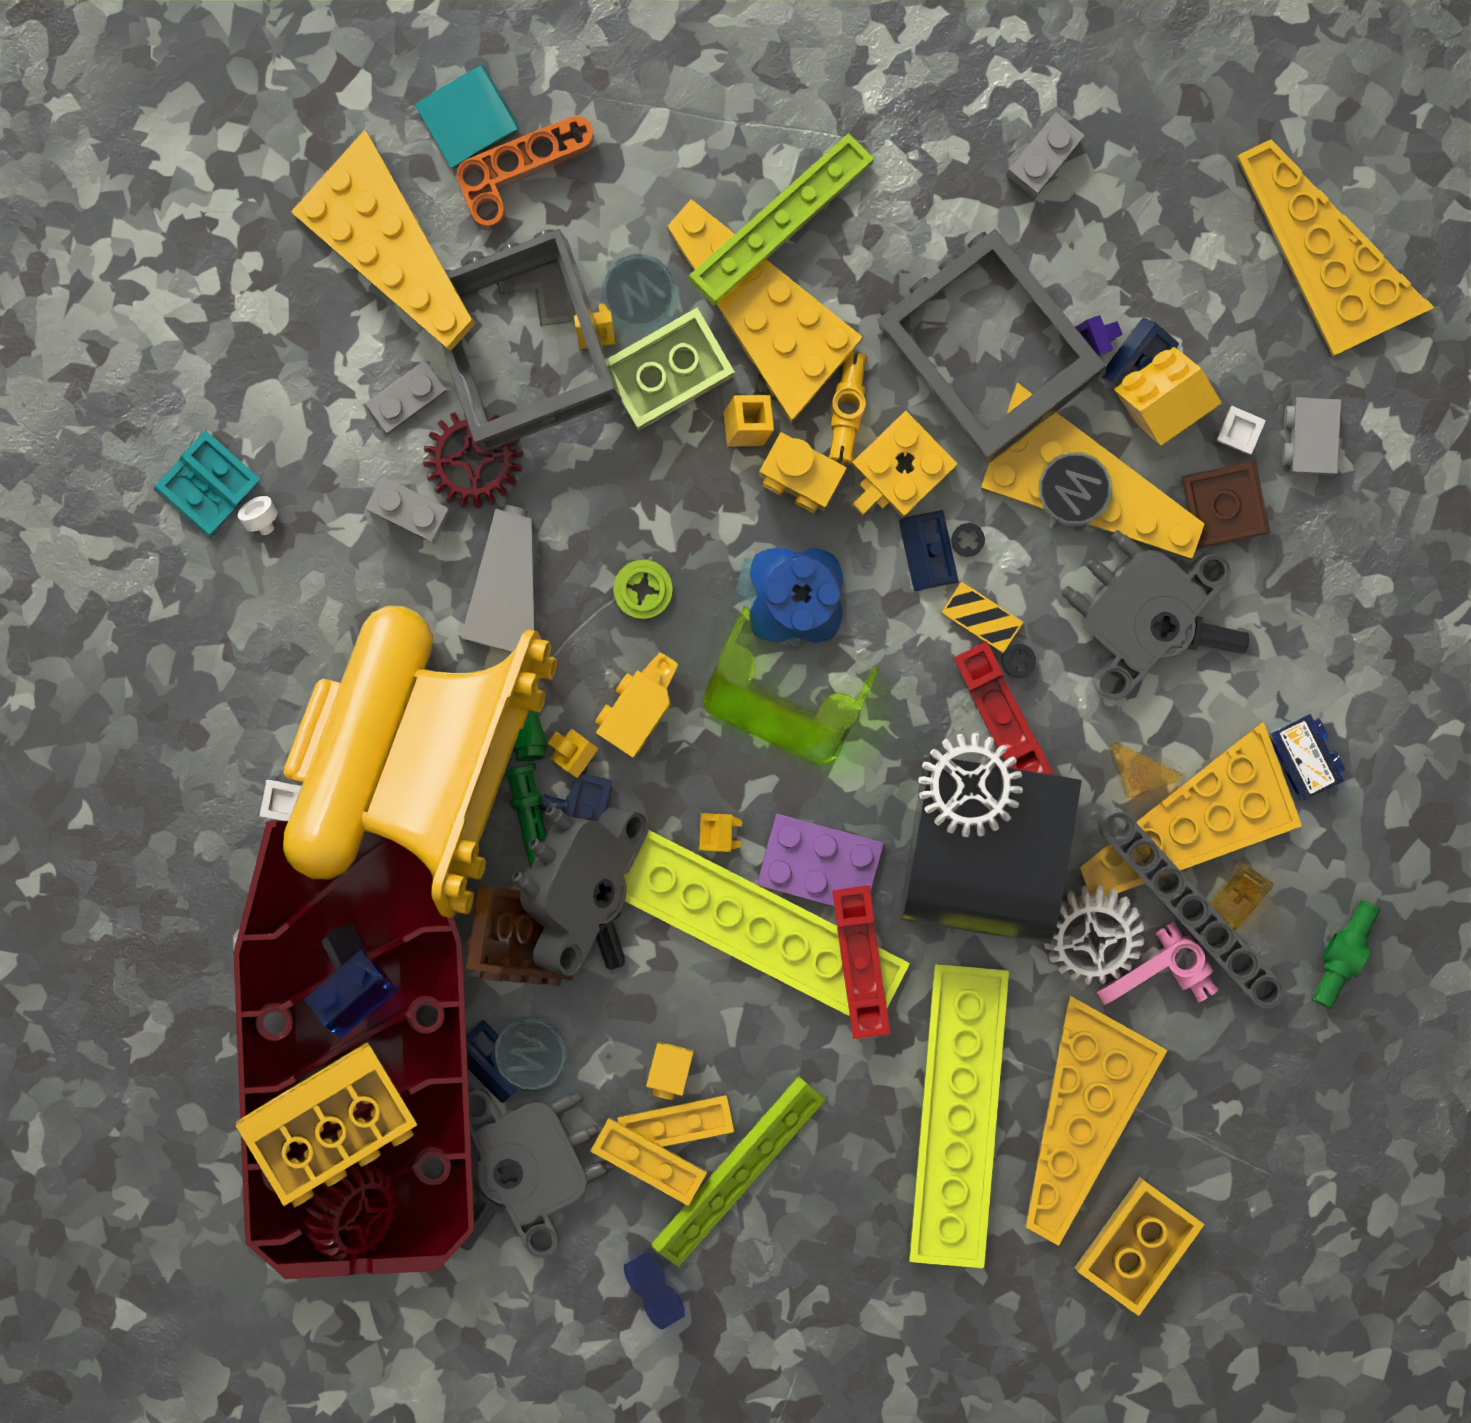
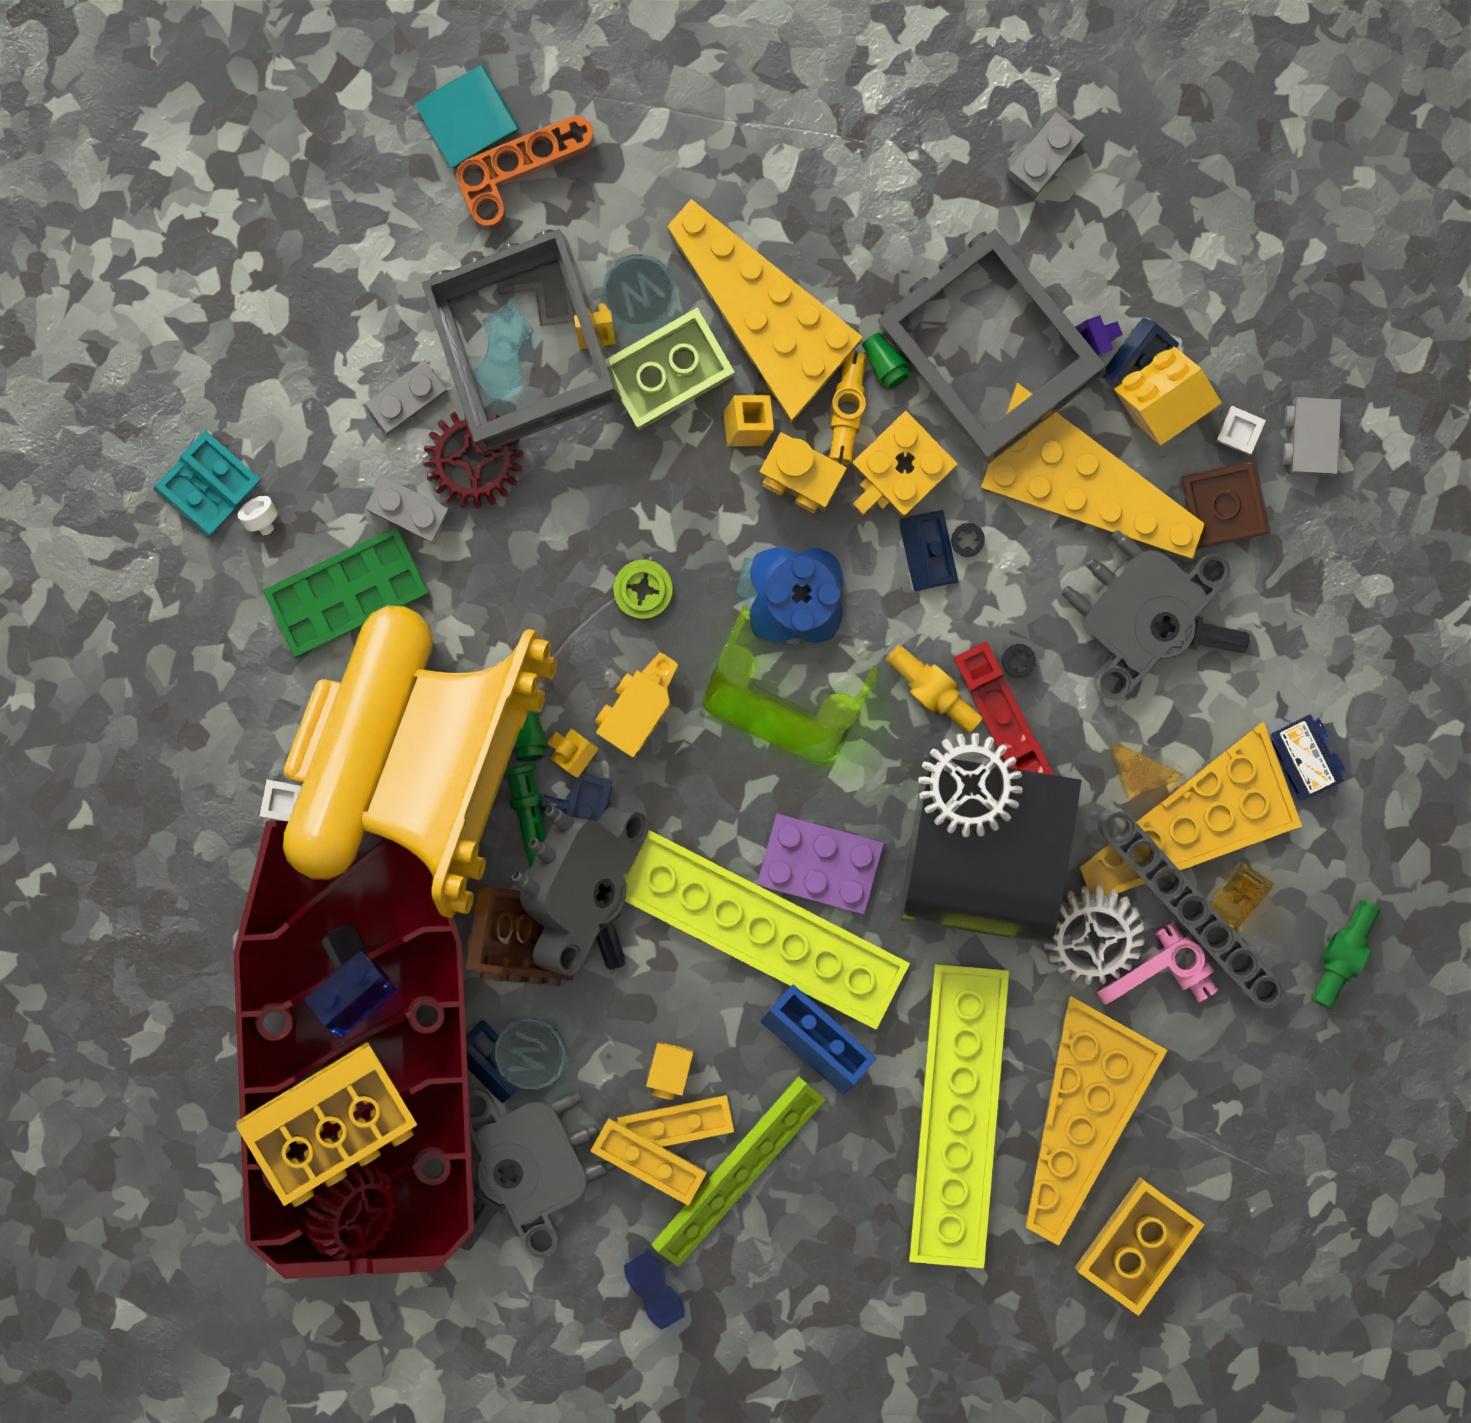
(345, 591): none -> green plate
(374, 229): yellow wing -> none
(505, 583): light grey slope -> none
(506, 334): none -> clear light blue tile
(717, 832): yellow tile -> none
(781, 219): lime plate -> none
(818, 1039): none -> blue brick
(861, 962): red slope -> none
(886, 362): none -> green cone
(933, 688): none -> yellow pin
(982, 617): yellow tile -> none
(1075, 489): black tile -> none
(1334, 264): yellow wing -> none

